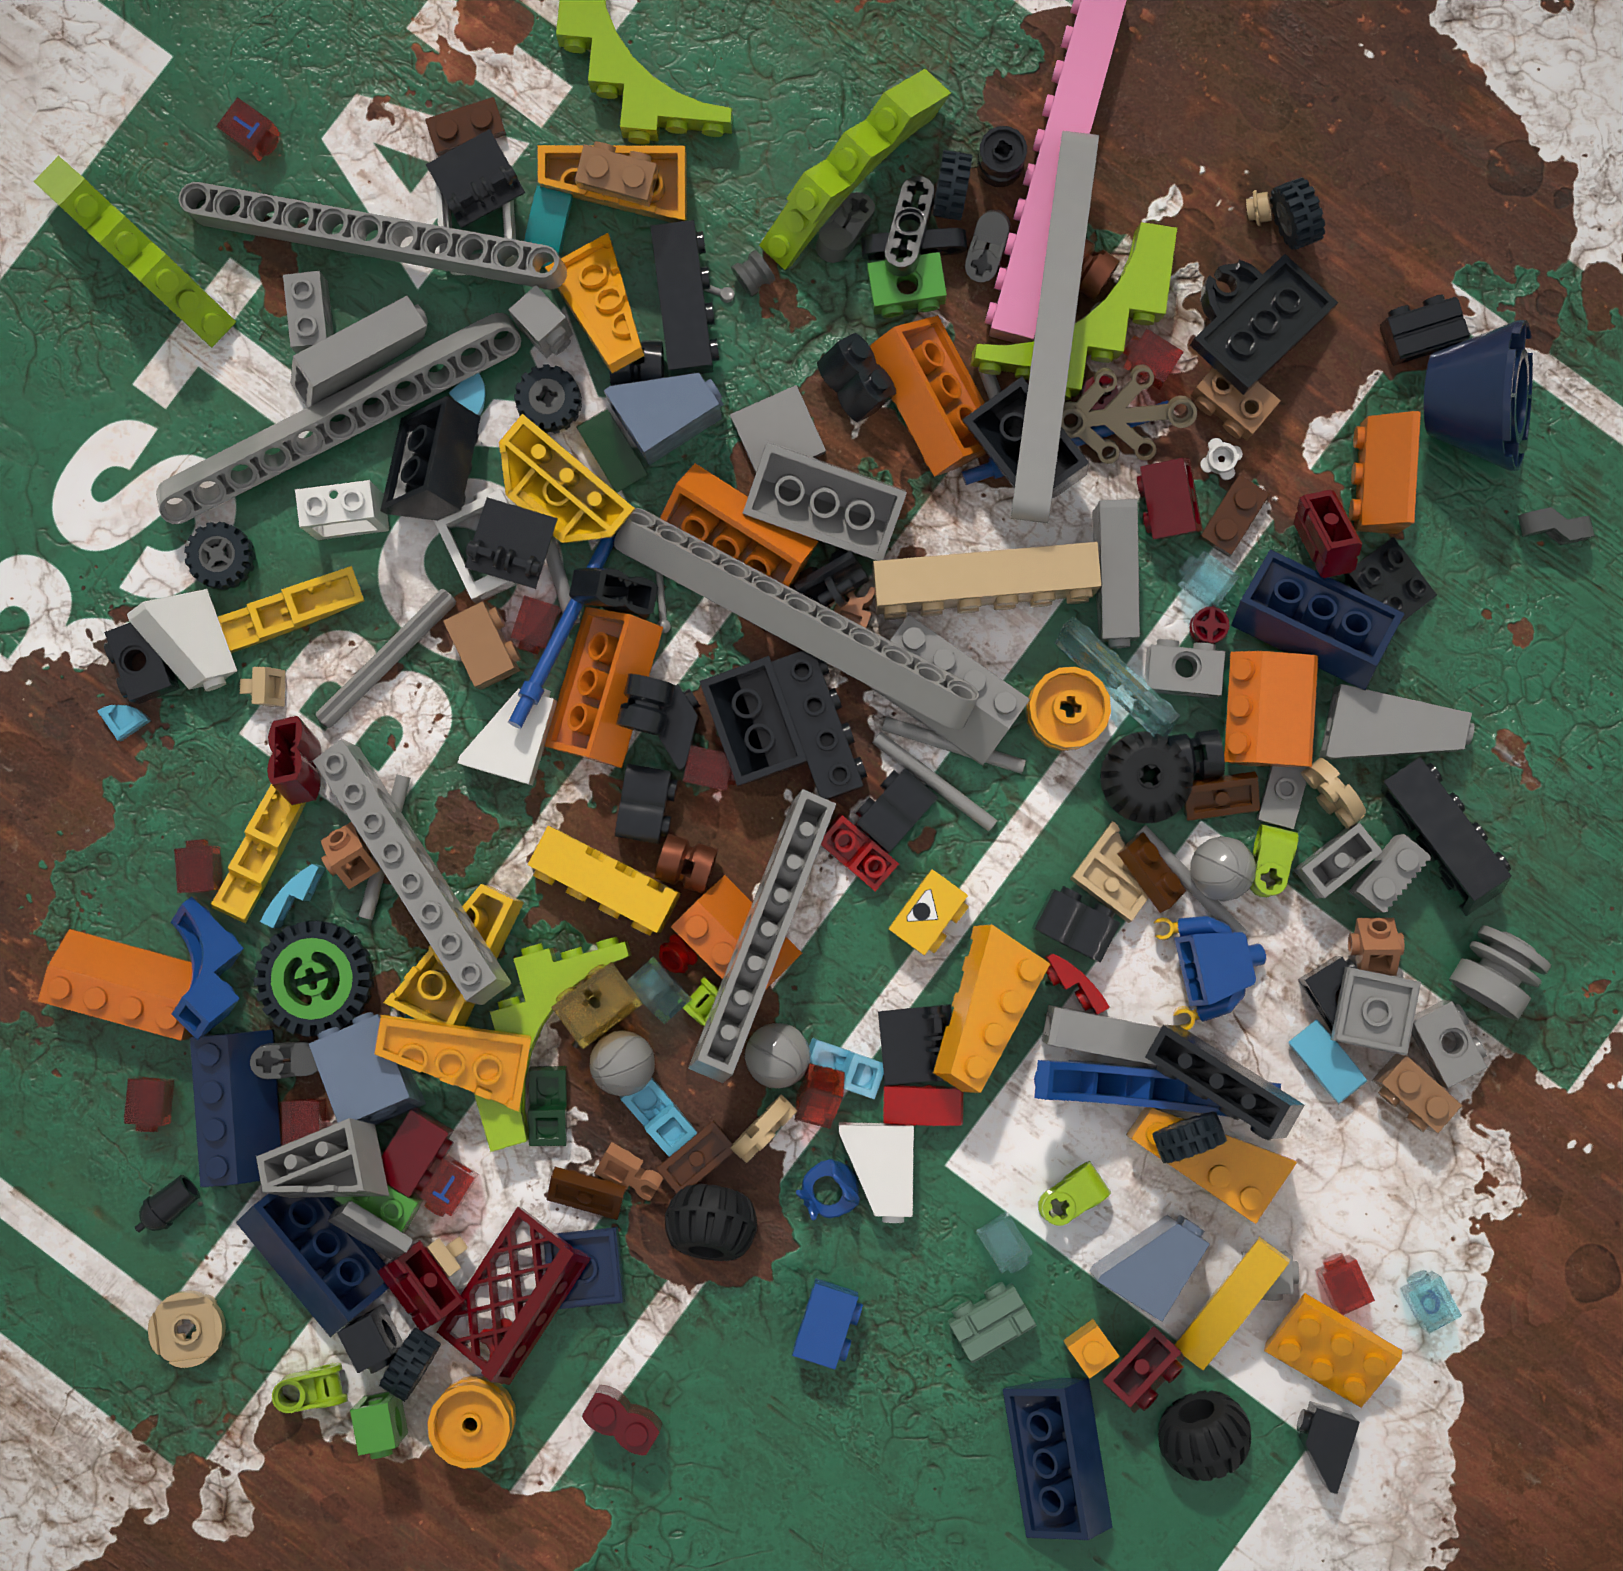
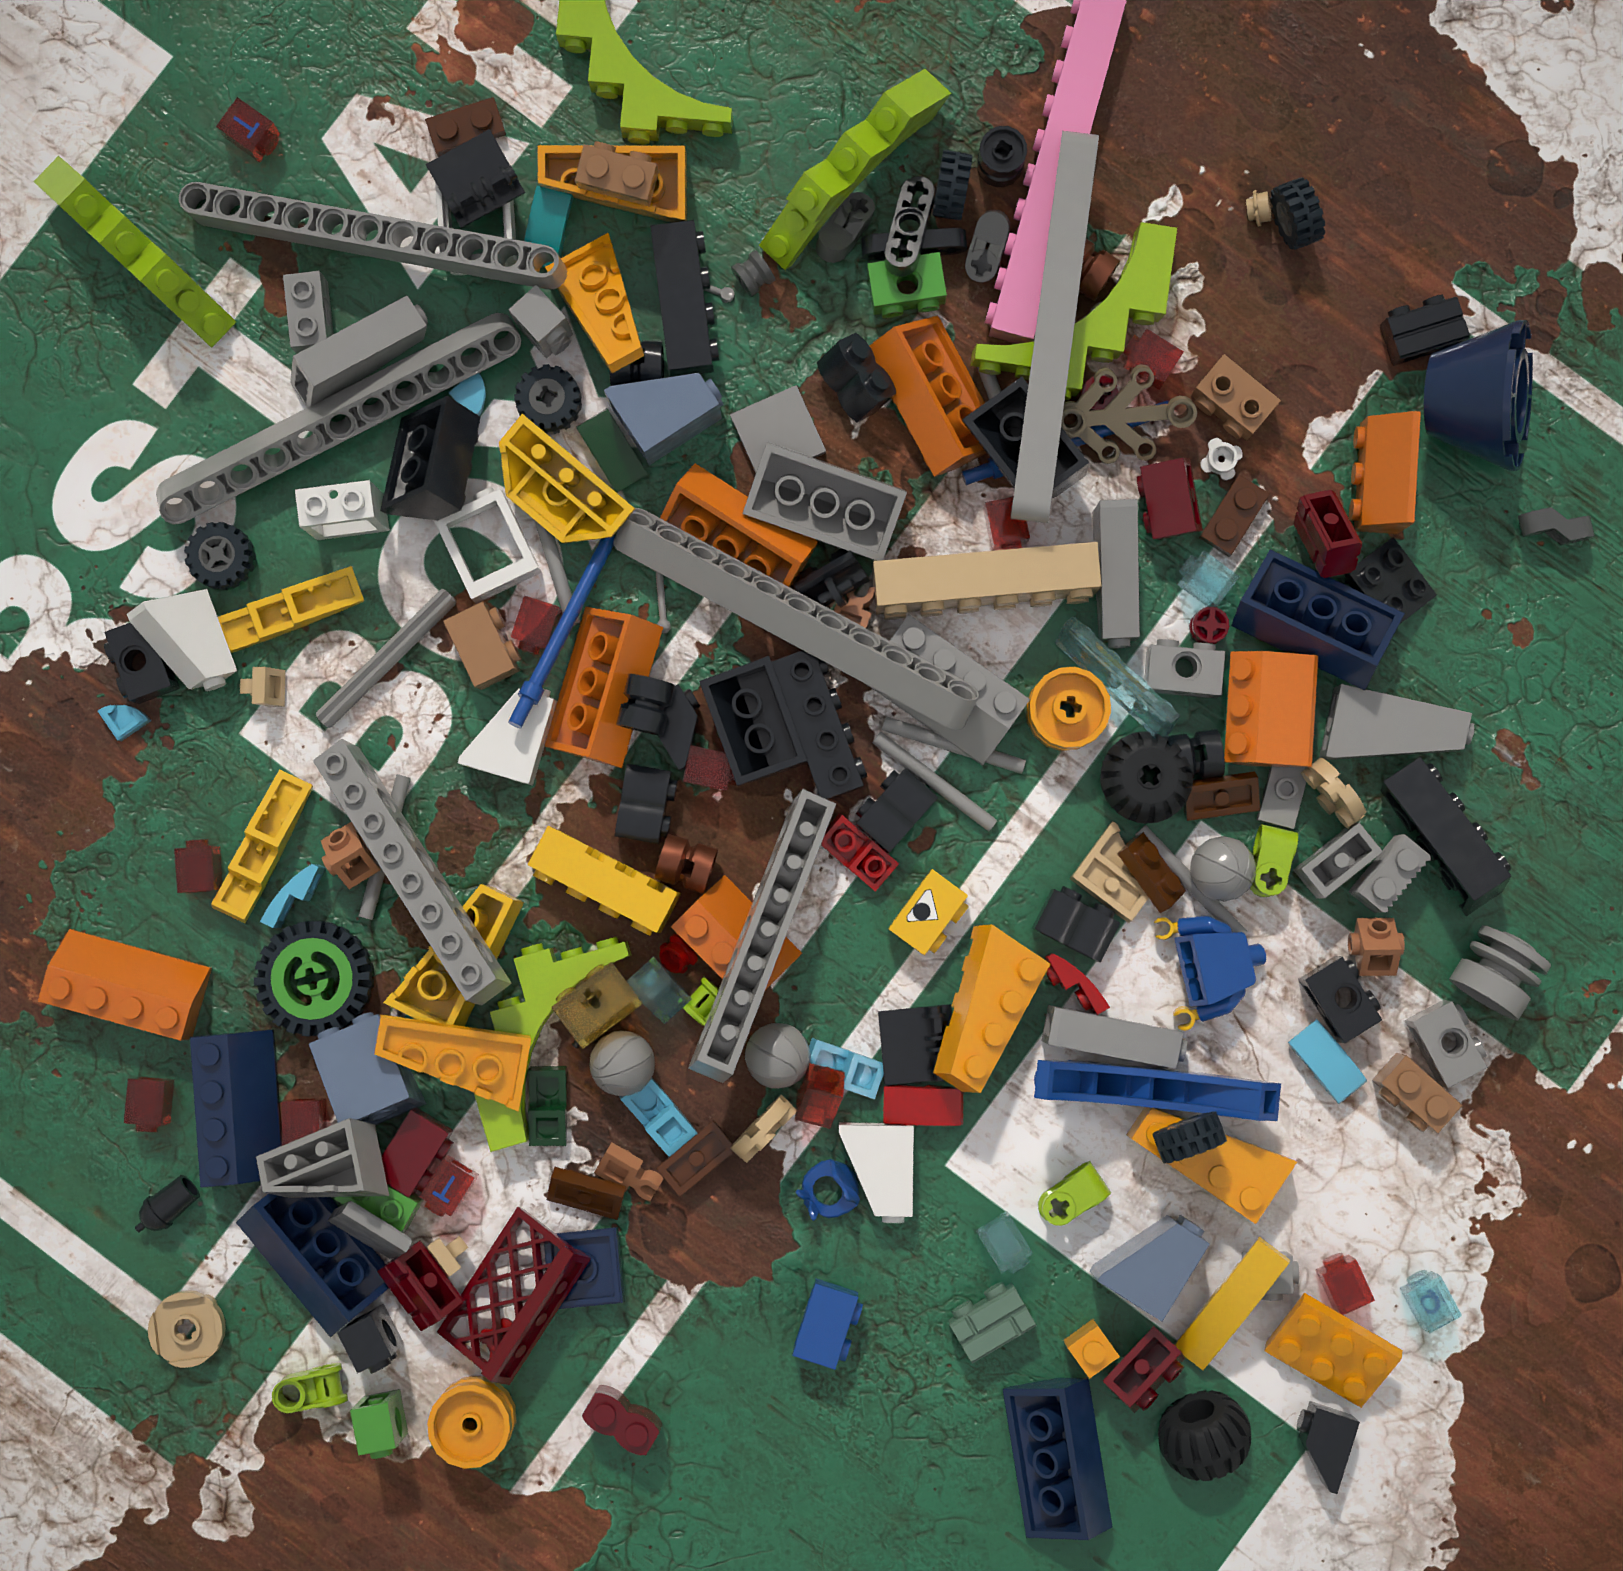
(211, 954): blue arch -> none
(269, 1064): dark grey piece -> none
(291, 763): dark red brick -> none
(409, 1364): black wheel -> none
(510, 543): black hinge -> none
(613, 590): black brick -> none
(710, 1222): black wheel -> none
(1002, 530): none -> clear red brick
(1225, 1082): black brick -> none
(1258, 318): black plate -> none
(1375, 1011): light grey tile -> none

